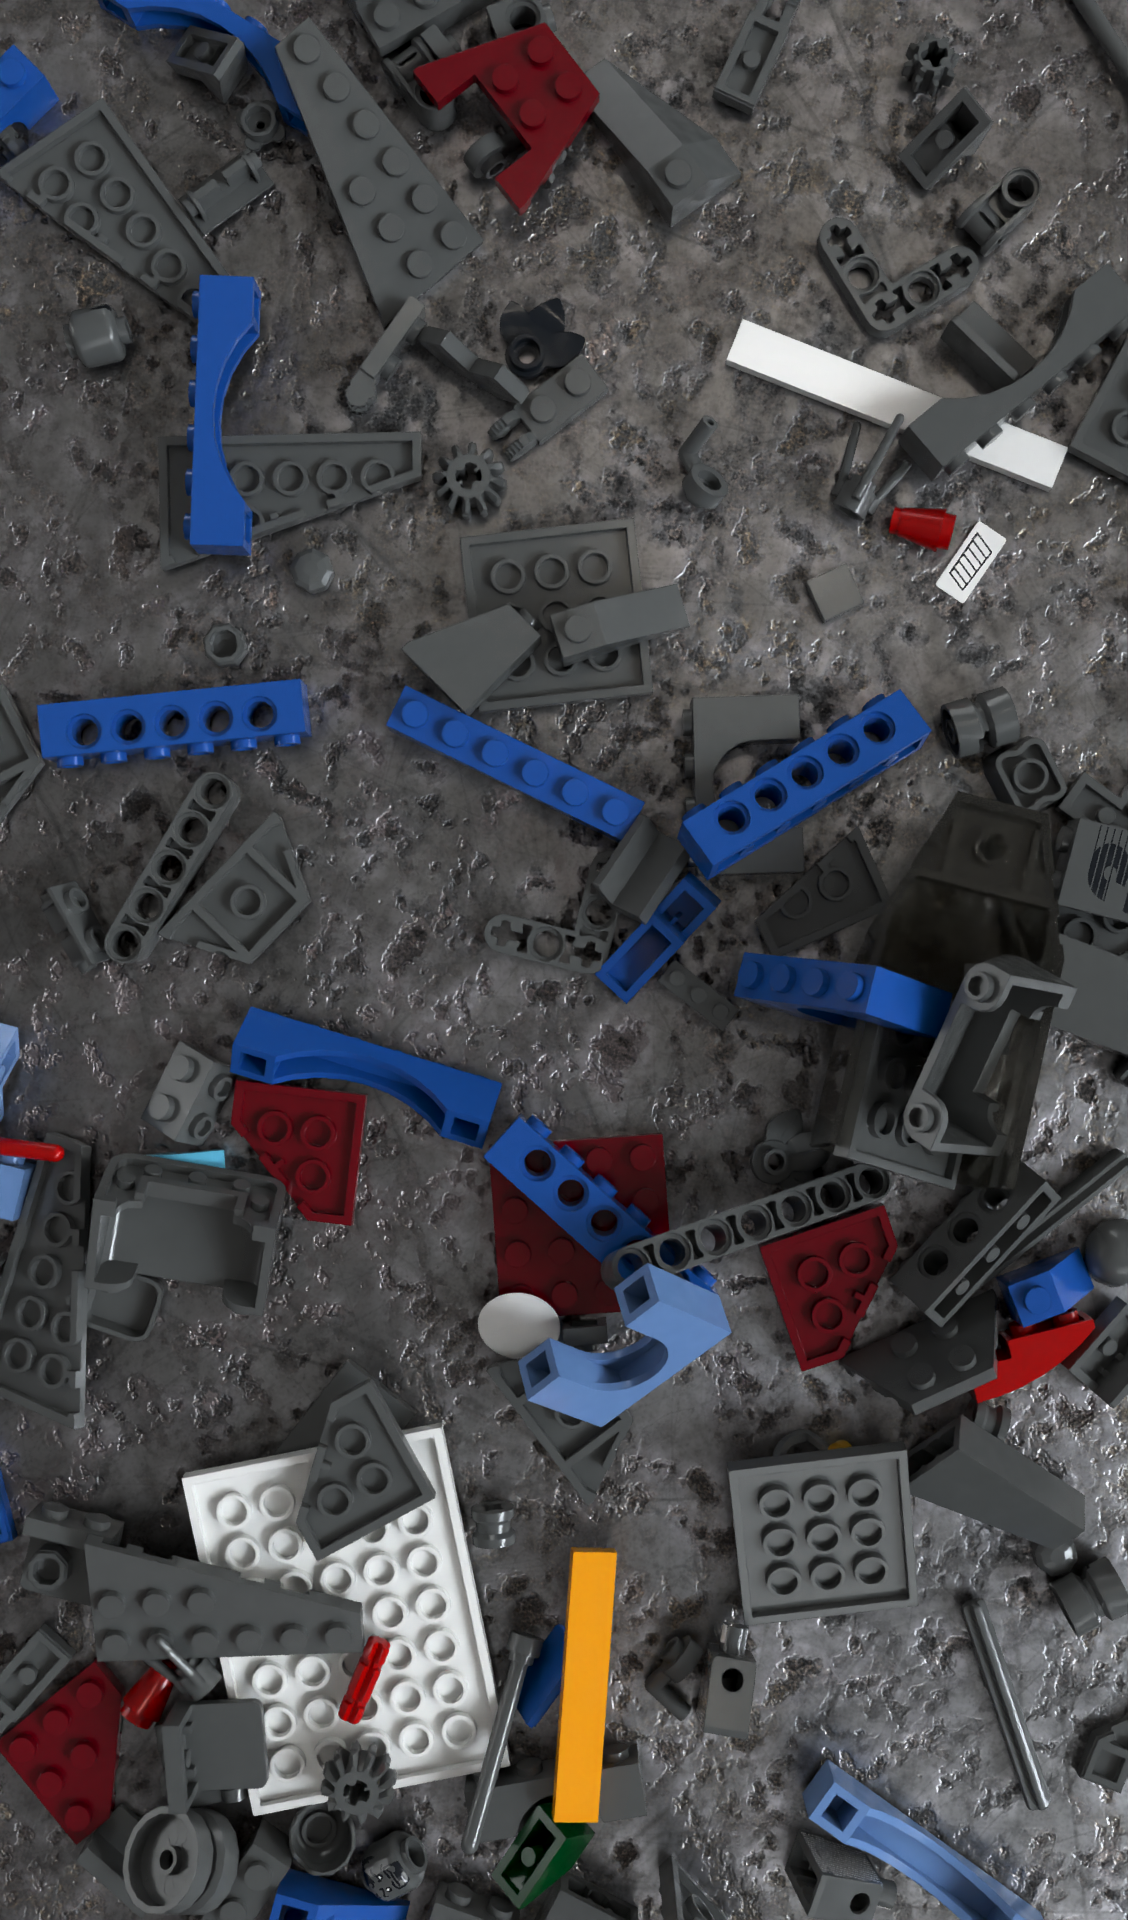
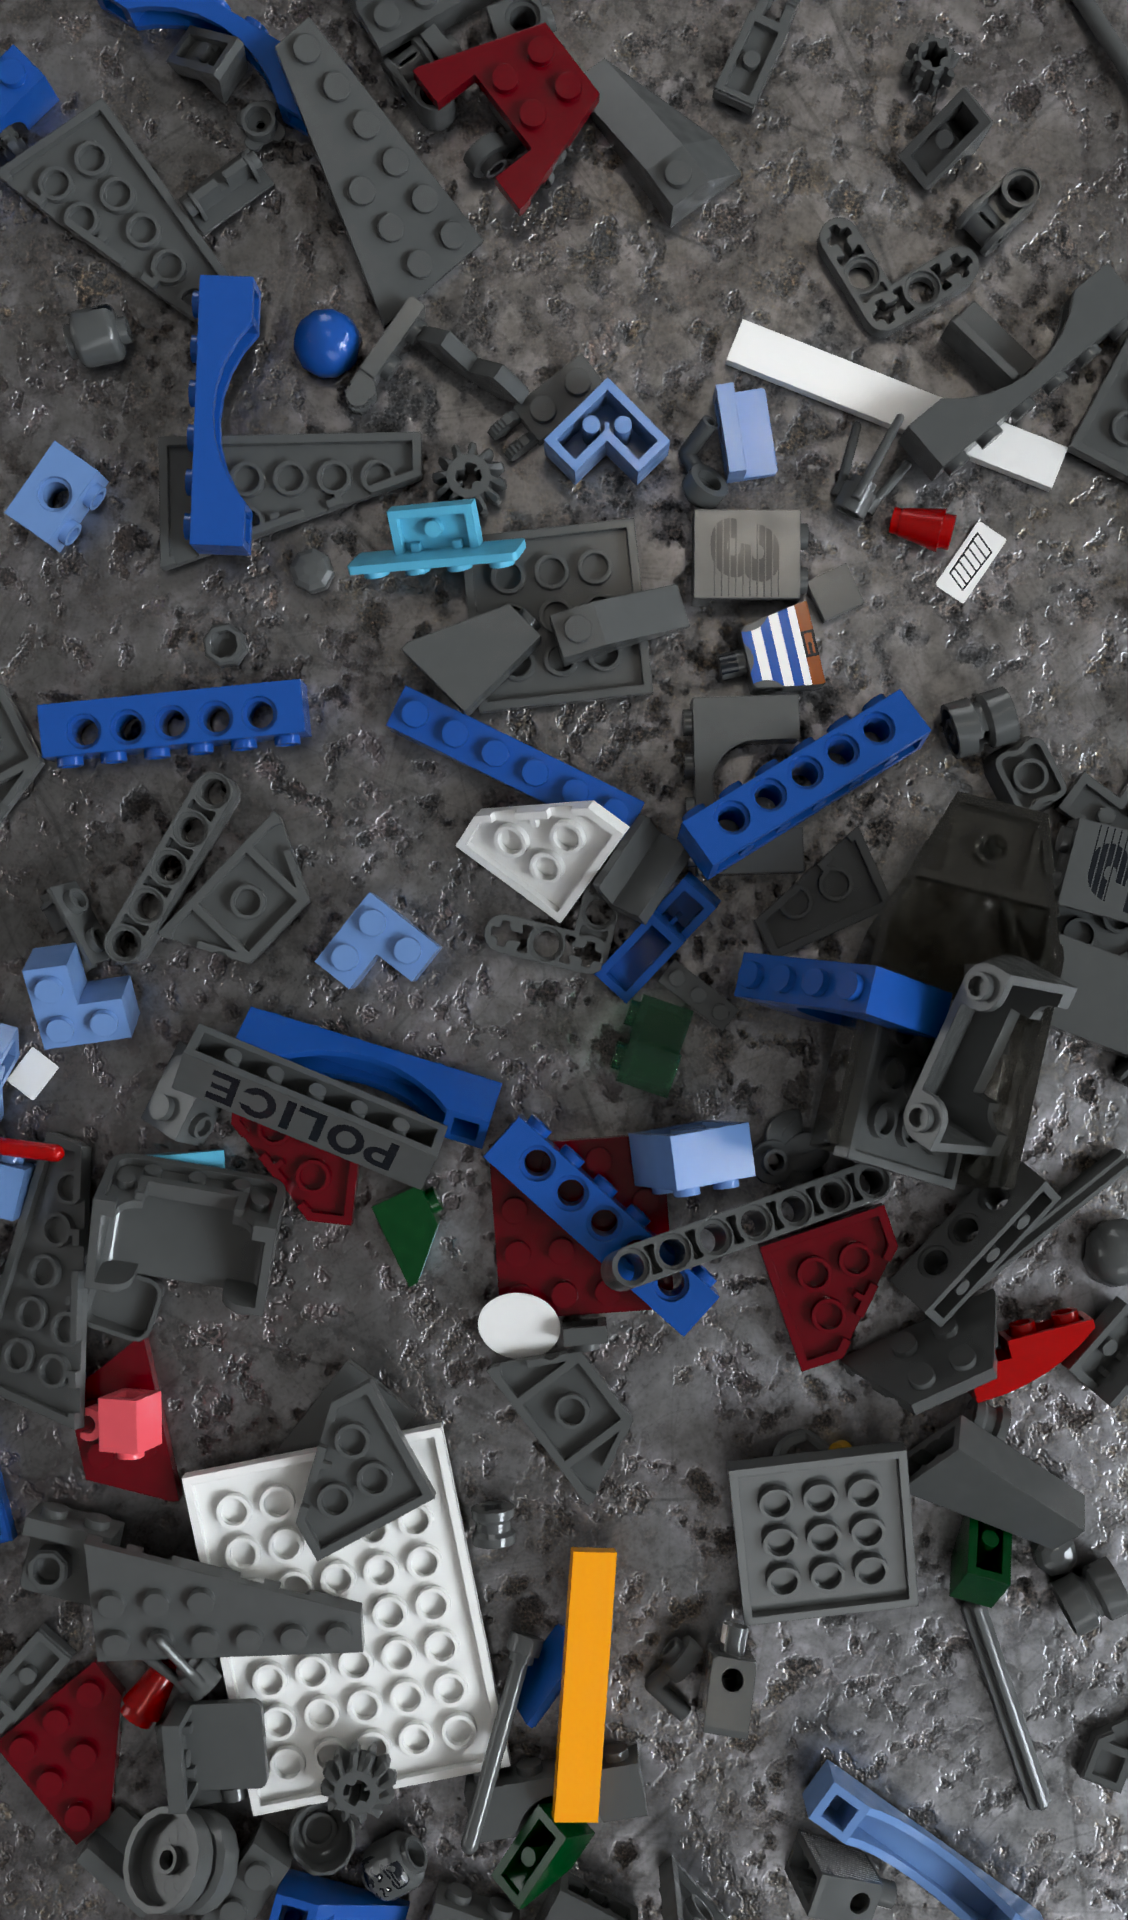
(32, 1073): none -> white sticker
(58, 472): none -> medium blue brick
(74, 1009): none -> medium blue brick
(126, 1422): none -> coral brick
(156, 1471): none -> dark red wing
(309, 1106): none -> dark grey brick
(327, 343): none -> blue hair
(364, 1679): red axle -> none
(373, 933): none -> medium blue brick
(410, 1225): none -> dark green slope
(436, 537): none -> medium azure bracket
(540, 333): black plate -> none
(544, 849): none -> white plate
(597, 1387): medium blue arch -> none
(606, 426): none -> medium blue brick
(652, 1045): none -> clear green brick
(692, 1157): none -> medium blue brick
(744, 433): none -> medium blue panel
(748, 555): none -> panel
(776, 654): none -> torso
(980, 1563): none -> dark green slope
(1045, 1287): blue slope -> none

